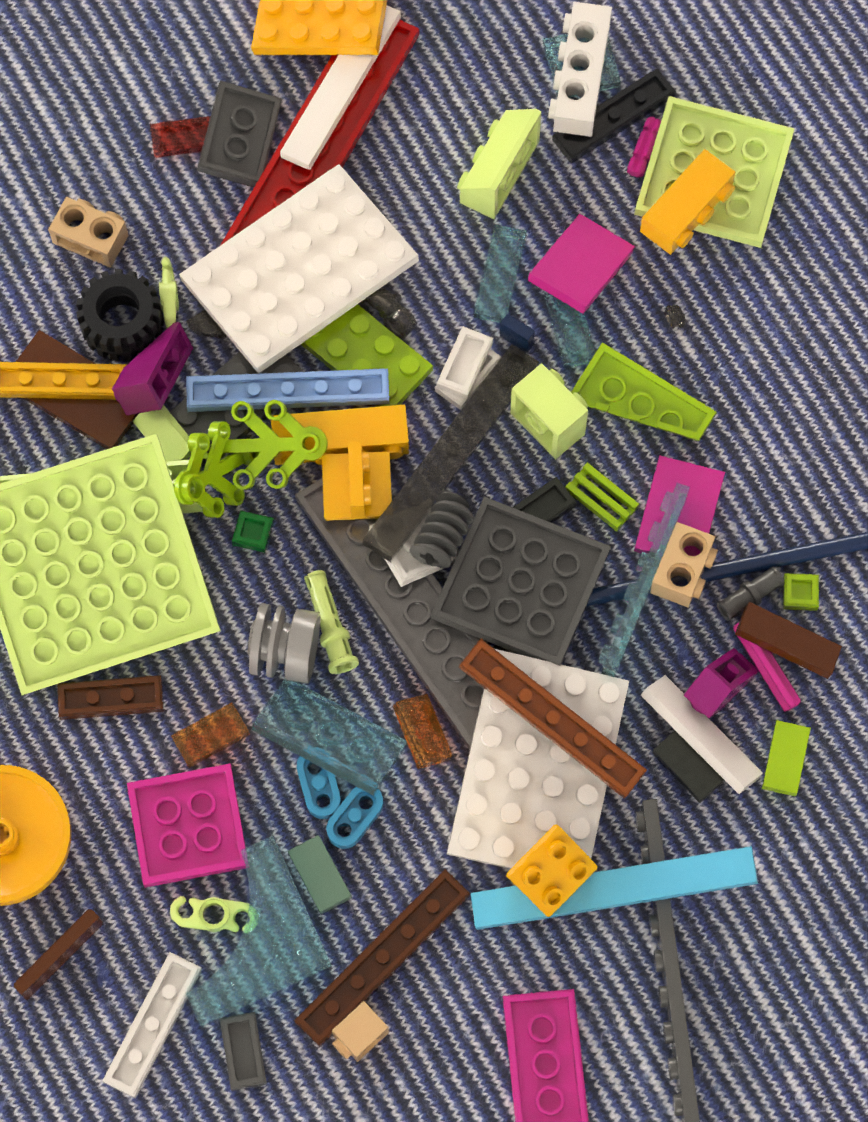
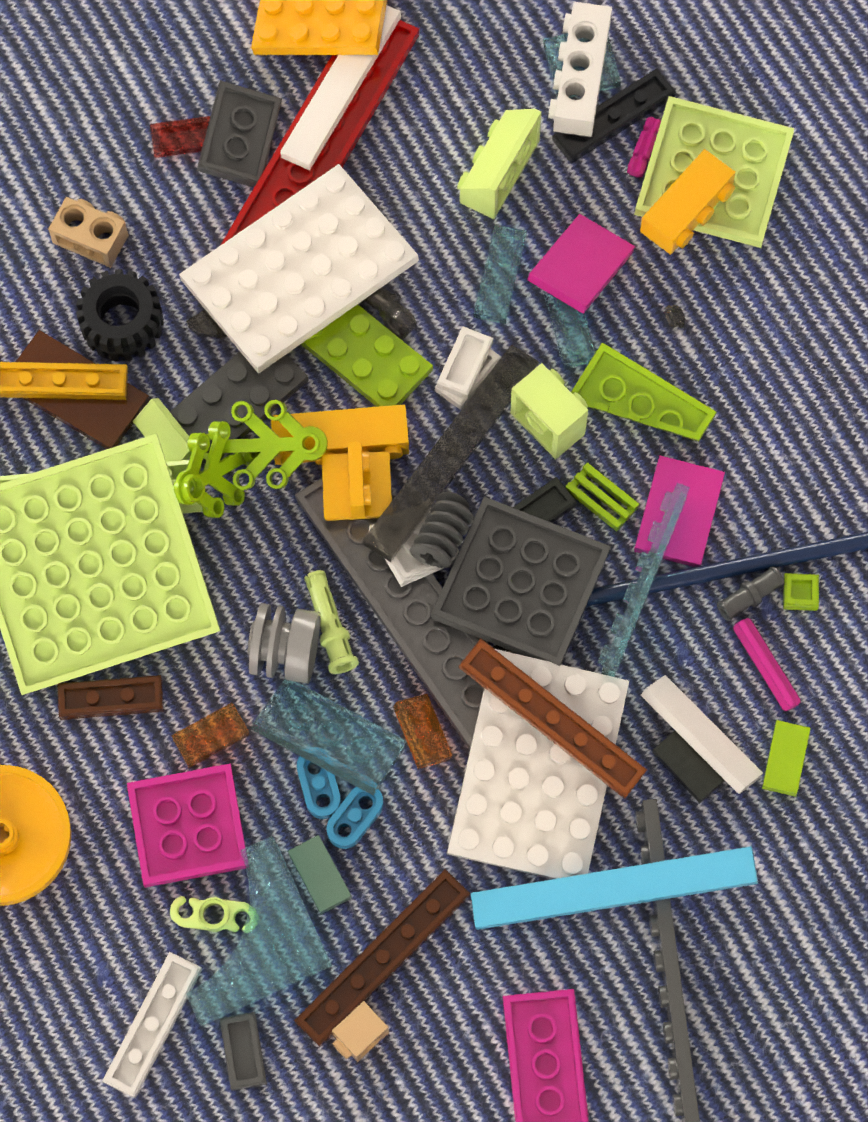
(58, 954): reddish brown tile -> none
(153, 372): magenta slope -> none
(168, 293): yellowish green piece -> none
(252, 531): green tile -> none
(291, 388): light blue tile -> none
(517, 333): dark blue tile -> none
(552, 870): yellow bracket -> none
(678, 563): tan brick -> none
(720, 683): magenta slope -> none
(788, 640): reddish brown tile -> none

